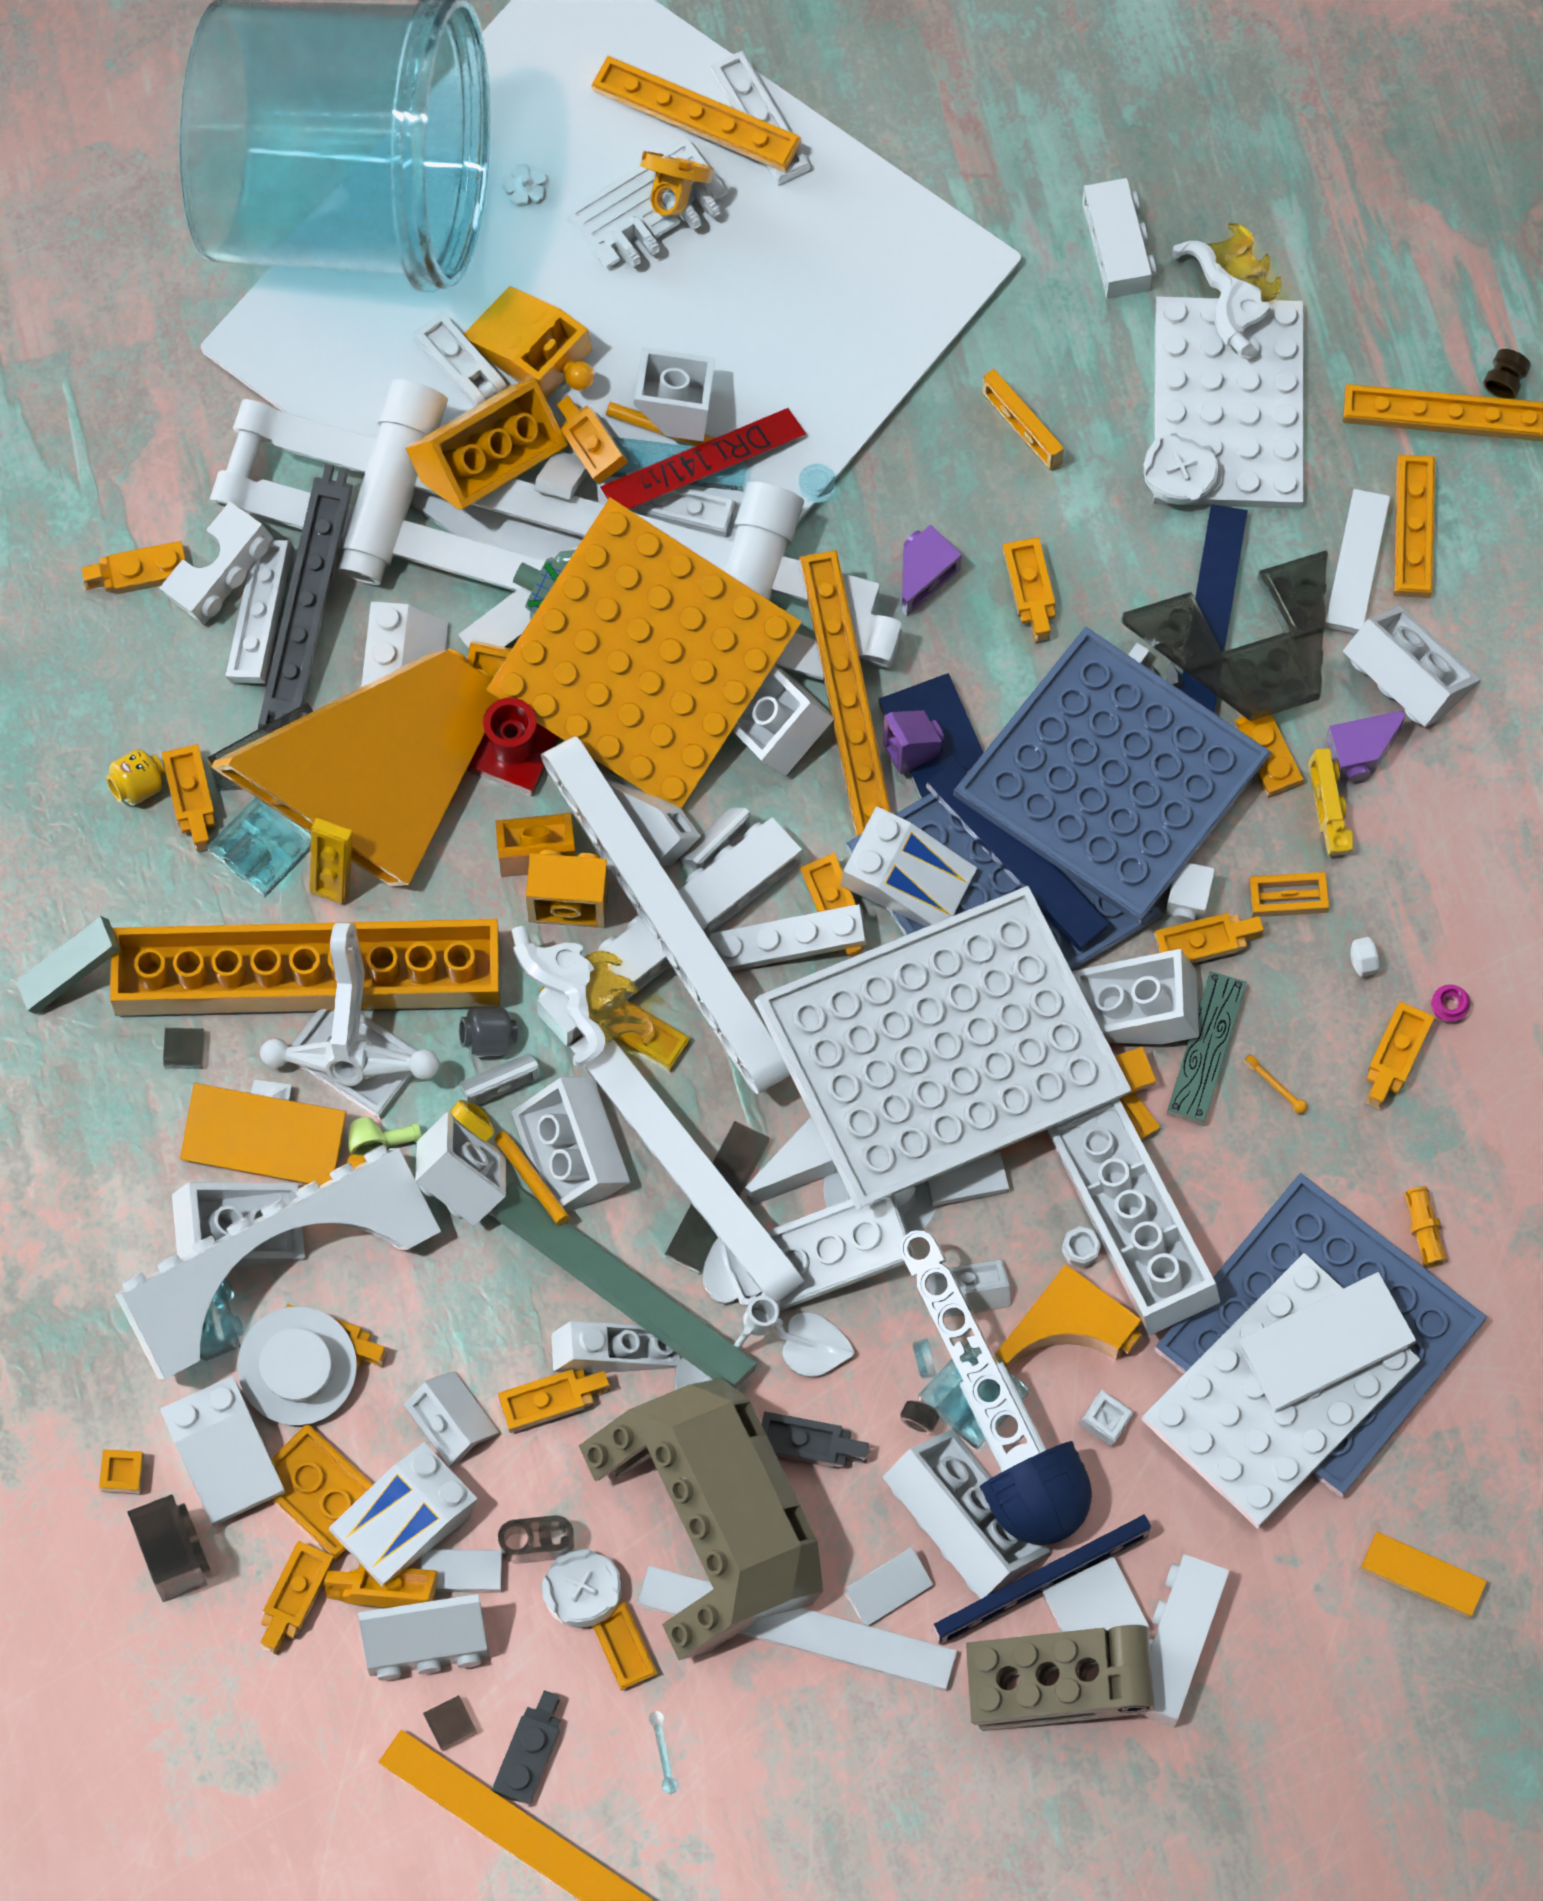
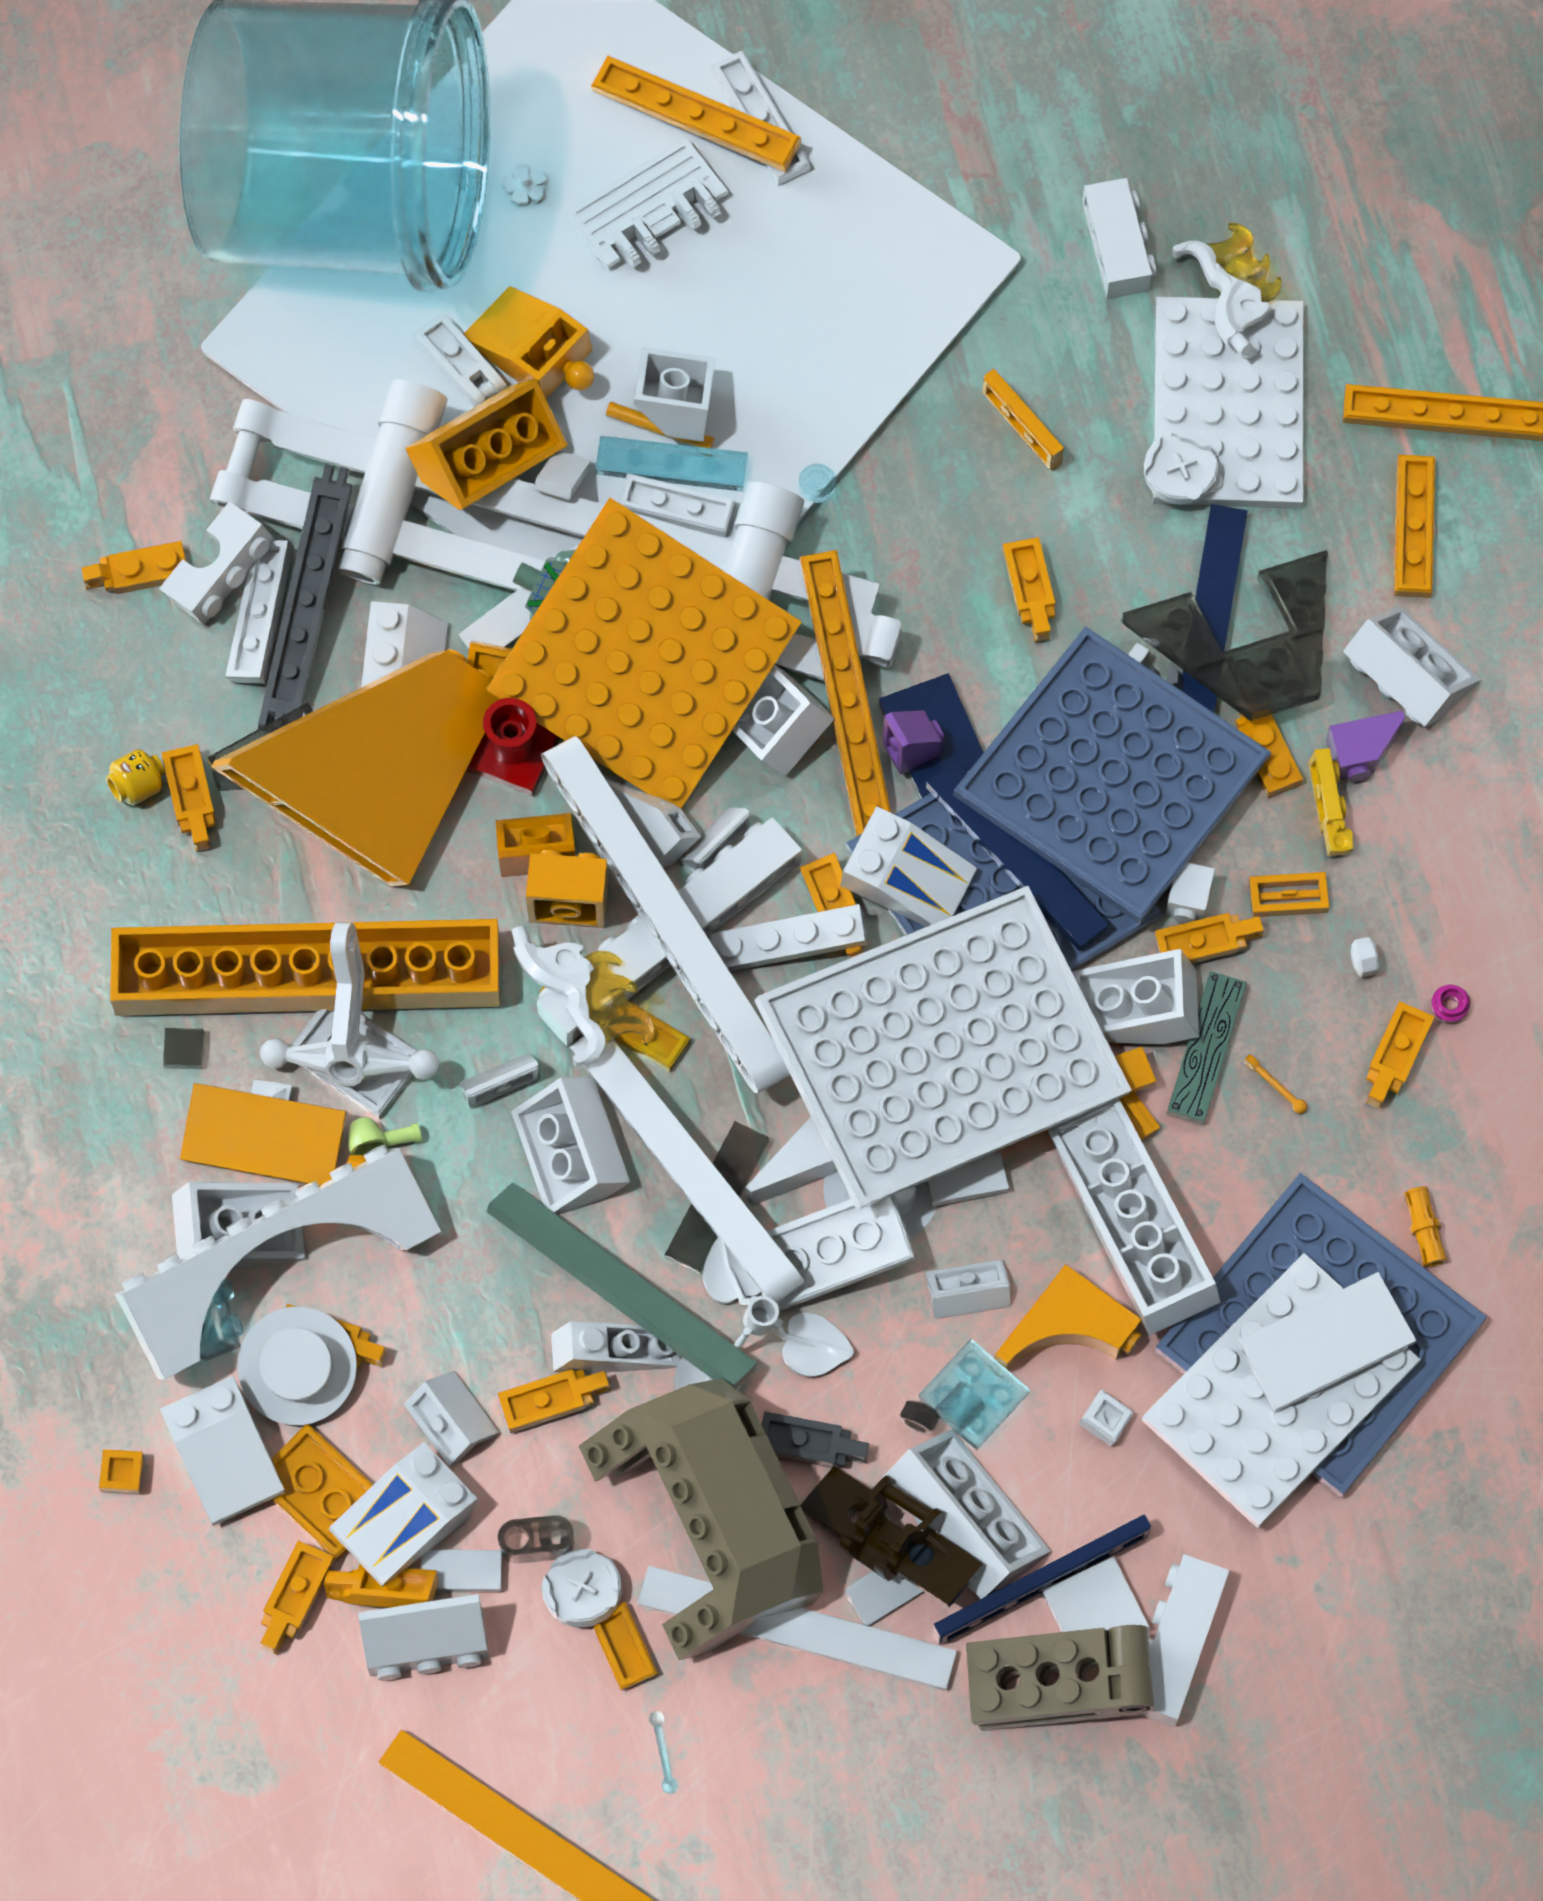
(68, 964): tile -> none
(165, 1541): clear smoke brick -> none
(261, 846): clear light blue plate -> none
(330, 861): yellow tile -> none
(450, 1723): clear smoke tile -> none
(460, 1169): white slope -> none
(474, 1119): yellow tile -> none
(487, 1031): dark grey head -> none
(529, 1751): dark grey hinge -> none
(531, 1178): light orange bar -> none
(591, 440): light orange hinge -> none
(674, 175): light orange tile -> none
(704, 459): red sticker -> none
(885, 1547): none -> dark brown piece
(924, 1358): clear light blue tile -> none
(926, 566): medium lavender slope -> none
(1040, 1491): piece -> none
(1081, 1246): white tile -> none
(1357, 561): white tile -> none
(1423, 1575): light orange tile -> none
(1506, 375): dark brown wheel -> none

